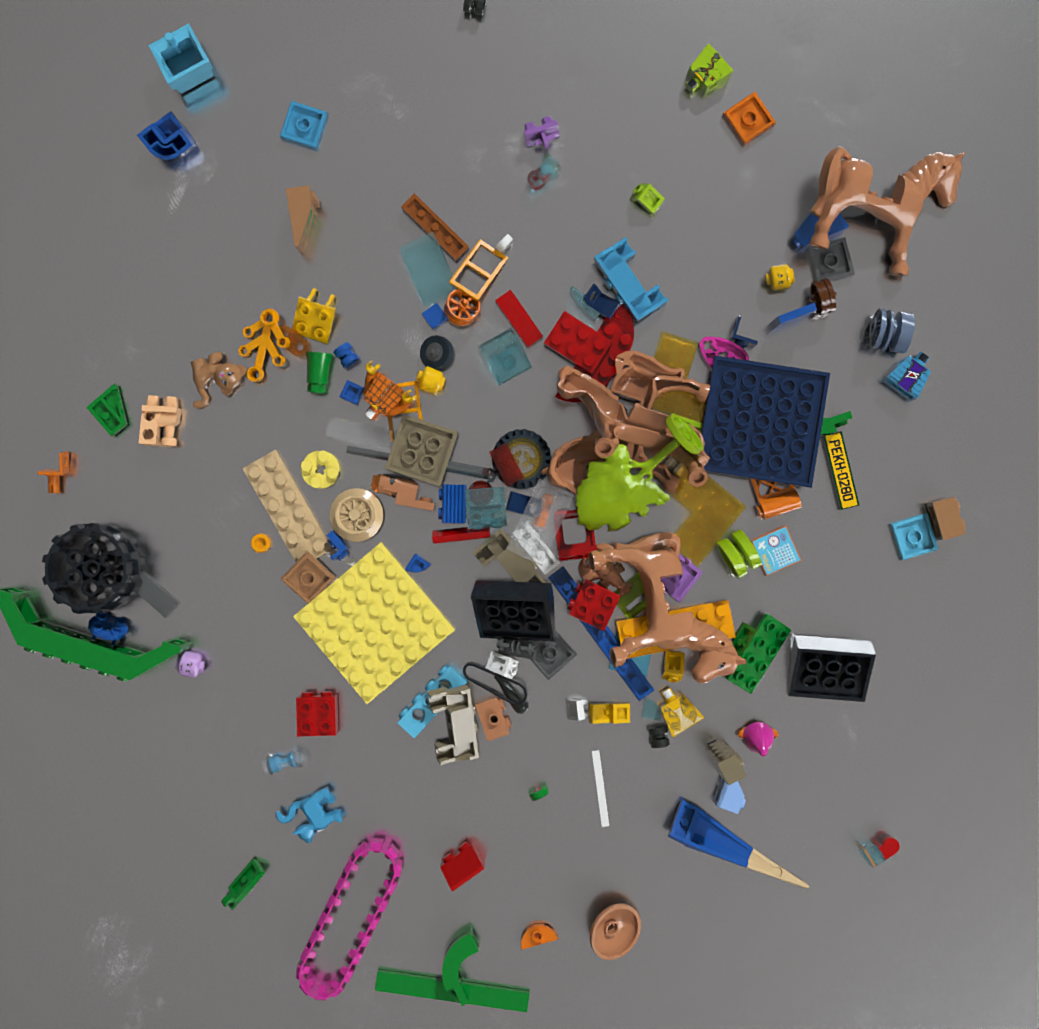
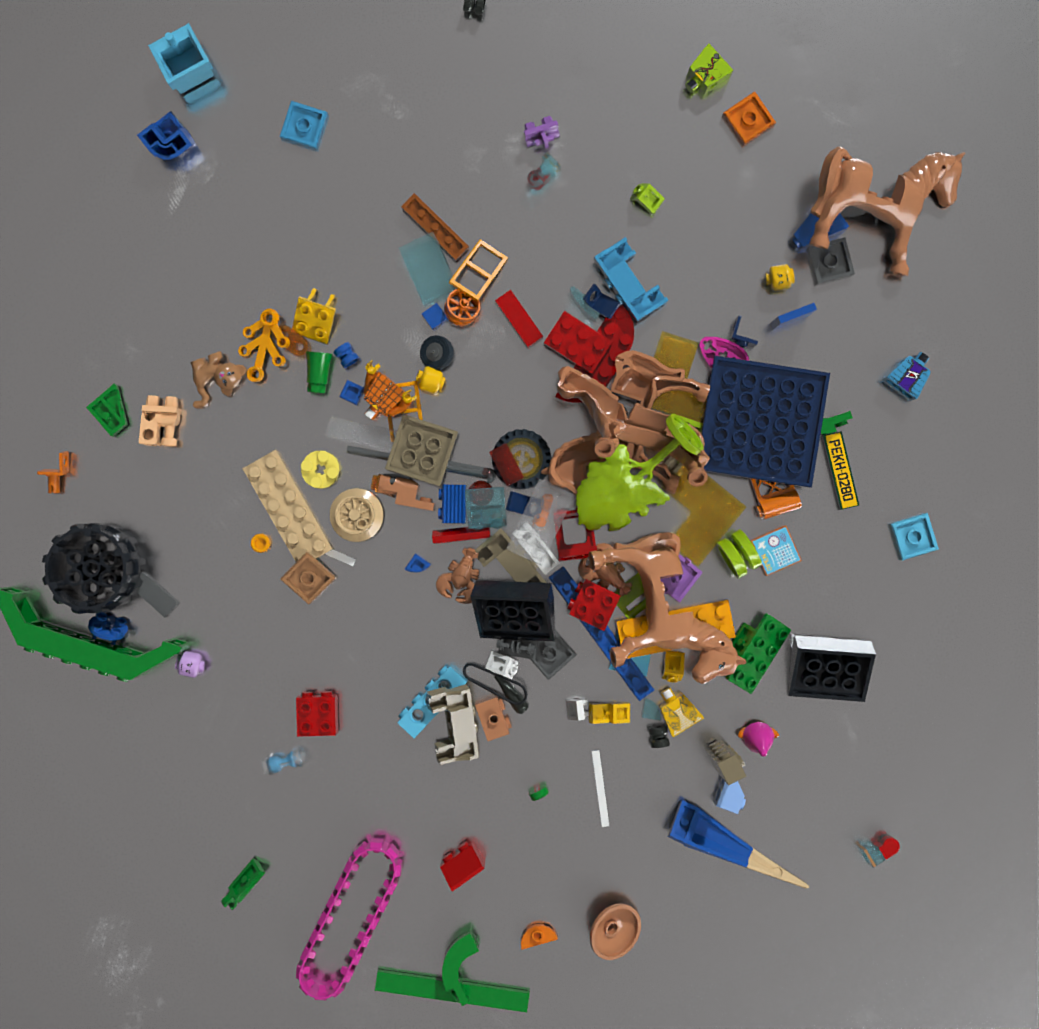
(303, 214): medium nougat slope -> none
(315, 813): dark azure animal -> none
(337, 542): blue bracket -> none
(374, 623): light yellow plate -> none
(460, 577): none -> nougat animal
(504, 243): white tile -> none
(505, 356): clear light blue slope -> none
(823, 296): reddish brown wheel -> none
(891, 330): sand blue wheel -> none
(946, 518): medium nougat brick -> none

